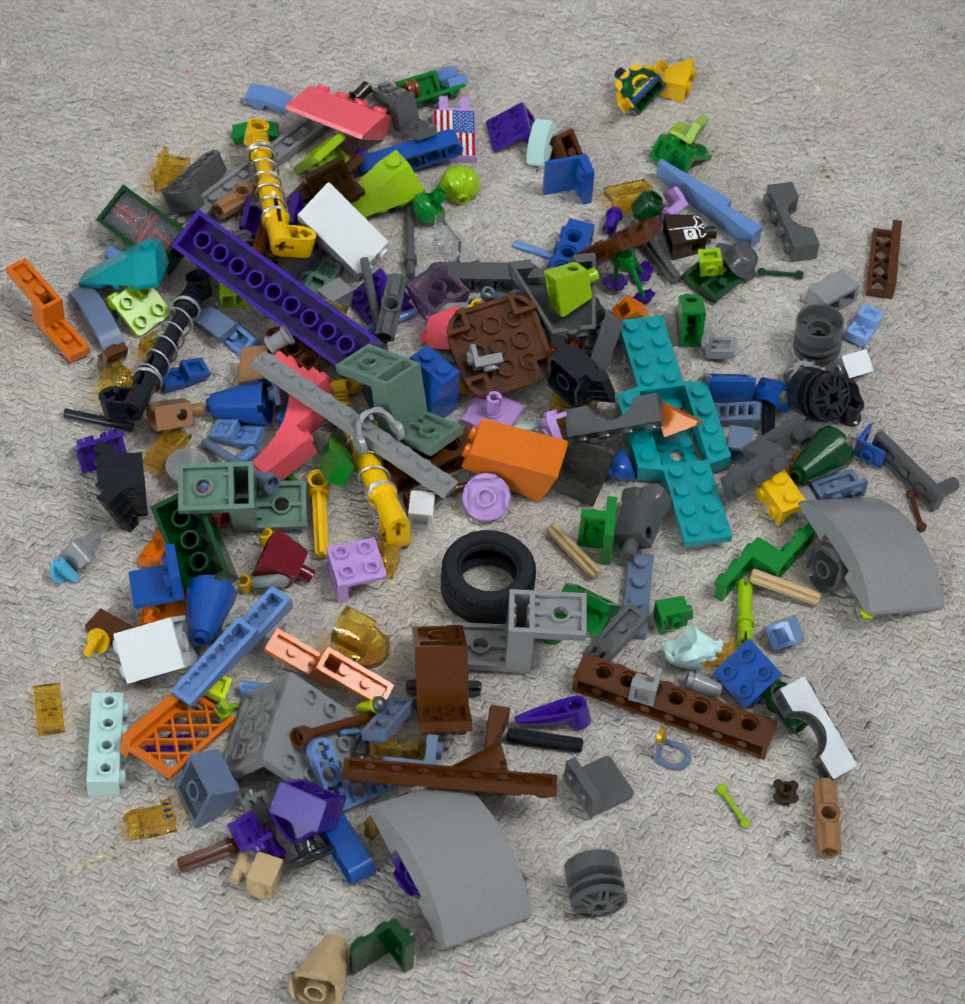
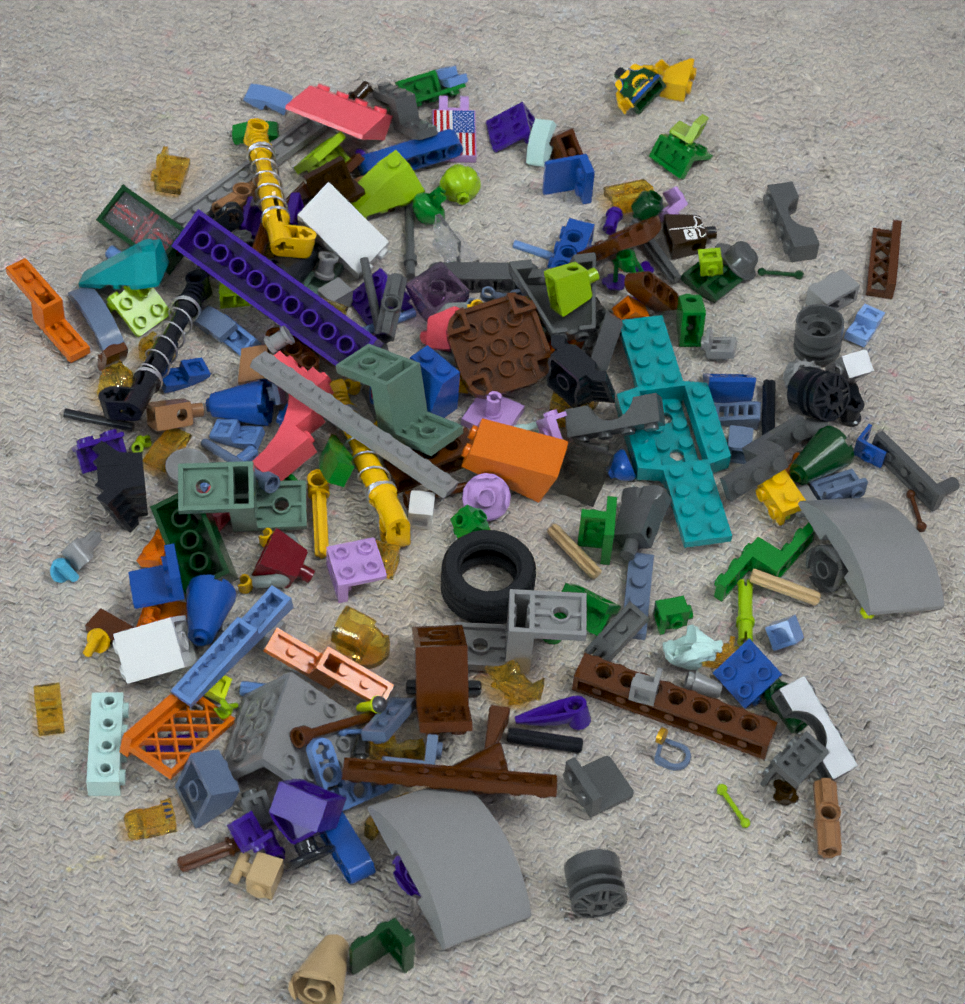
(140, 443): none -> lime arm
(185, 191): dark grey beam -> none
(229, 221): none -> black piece
(326, 265): none -> light grey bush
(395, 426): light grey piece -> none
(412, 87): dark orange bush -> none
(469, 520): none -> green brick
(487, 362): light grey bracket -> none
(514, 684): none -> clear yellow hair
(651, 291): none -> reddish brown beam
(677, 420): orange slope -> none
(710, 204): medium blue slope -> none
(769, 390): blue bracket -> none
(796, 760): none -> dark grey bracket

